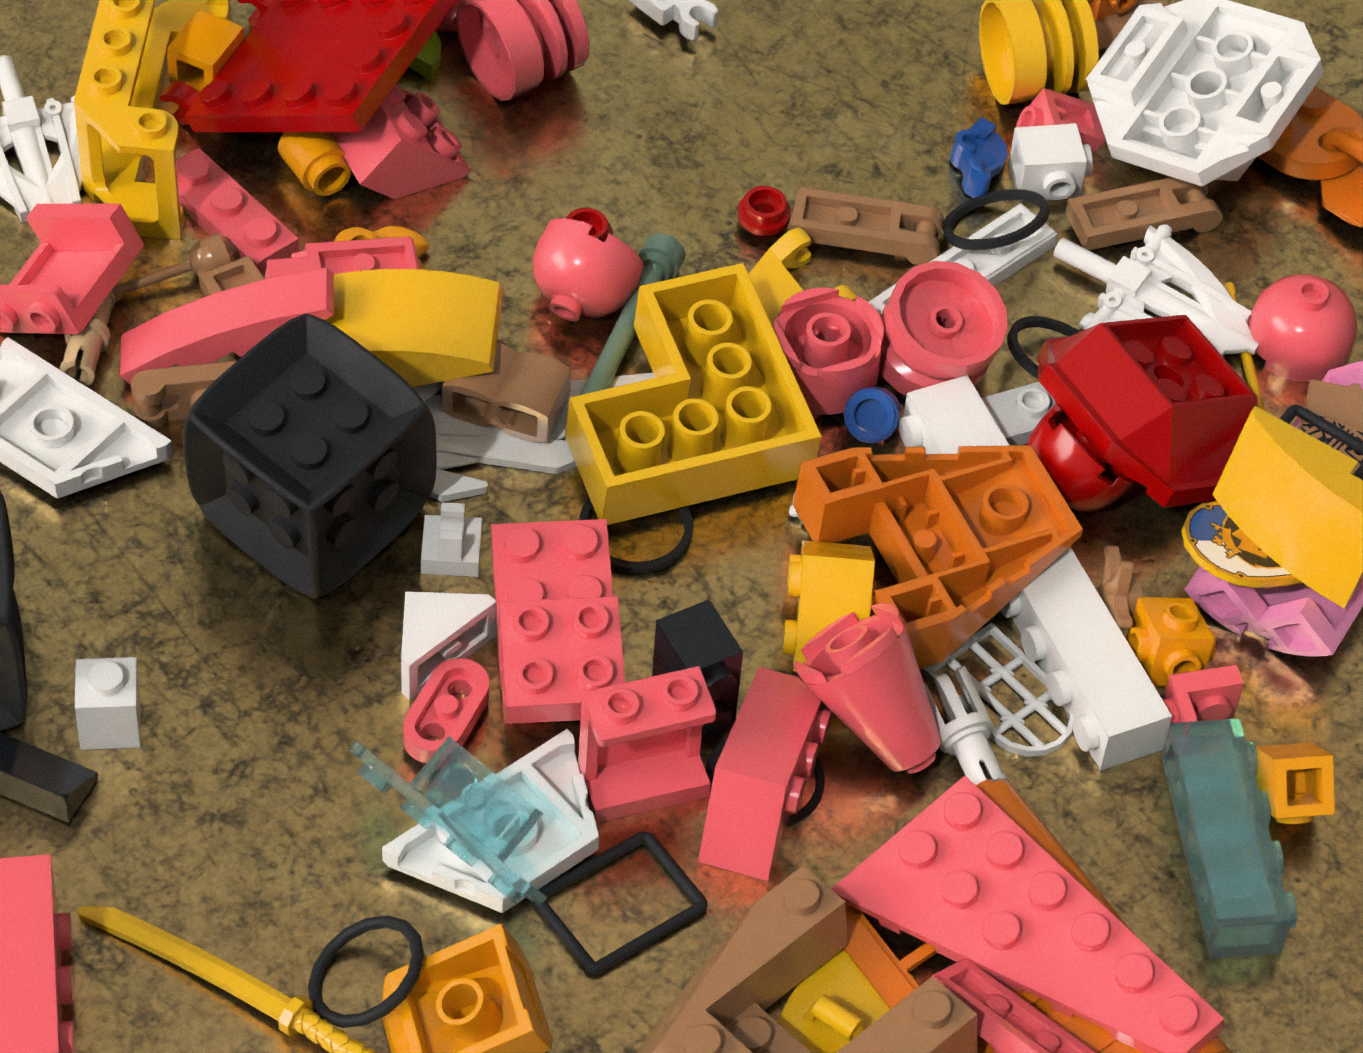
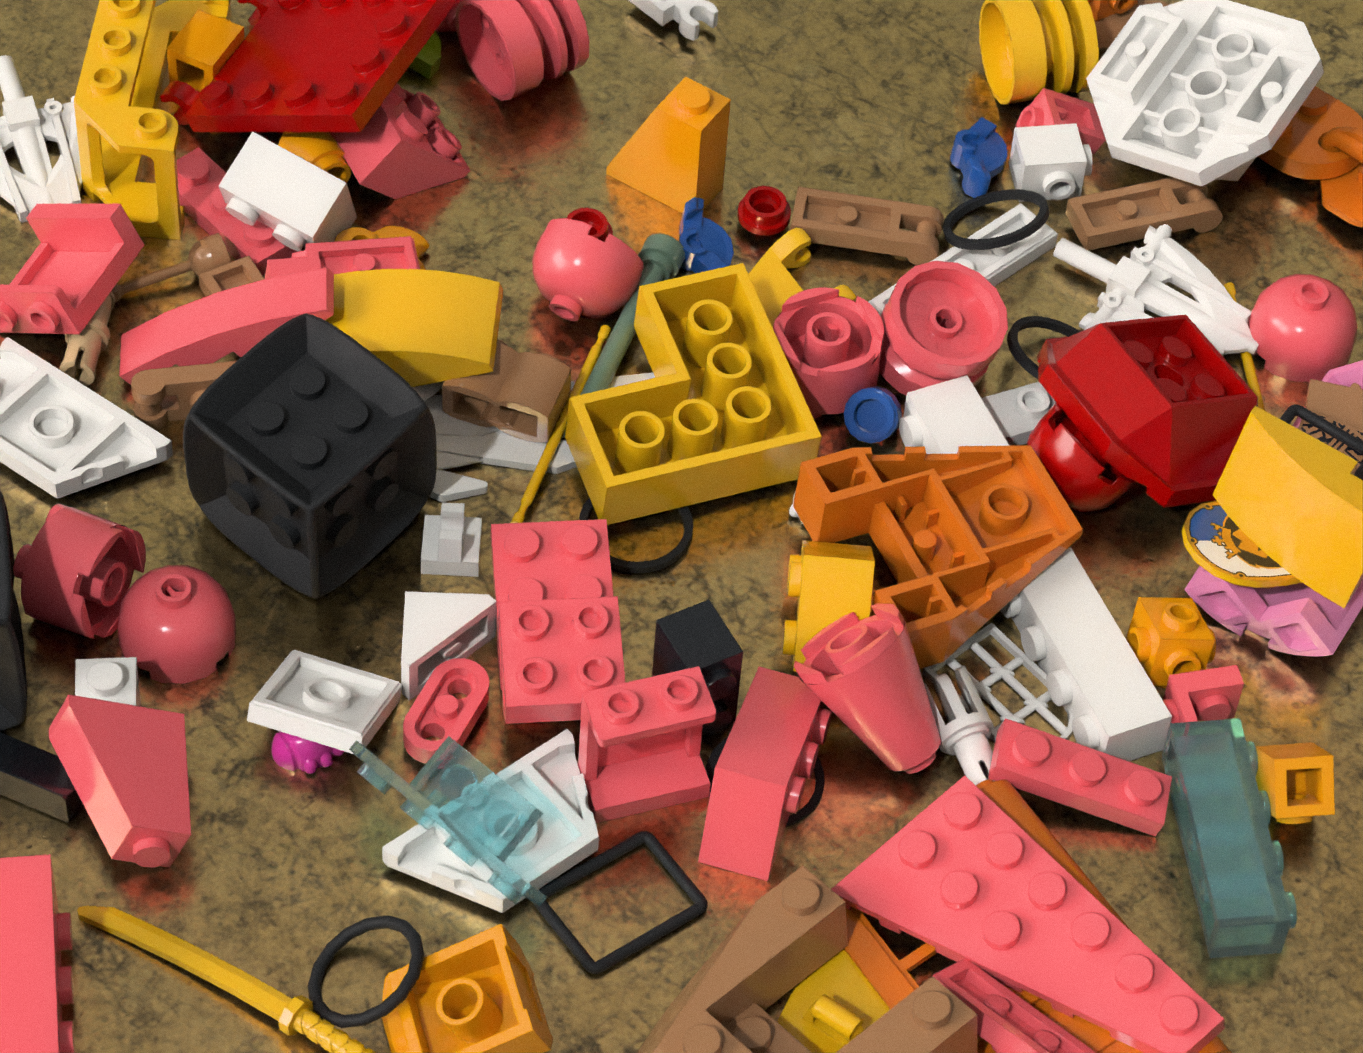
(79, 571): none -> coral brick
(128, 775): none -> coral slope
(177, 624): none -> coral cylinder
(286, 194): none -> white slope
(298, 753): none -> dark pink animal
(324, 701): none -> white tile
(560, 427): none -> yellow piece
(678, 148): none -> light orange slope
(703, 240): none -> blue piece
(1080, 777): none -> coral plate
(1119, 587): medium nougat animal -> none

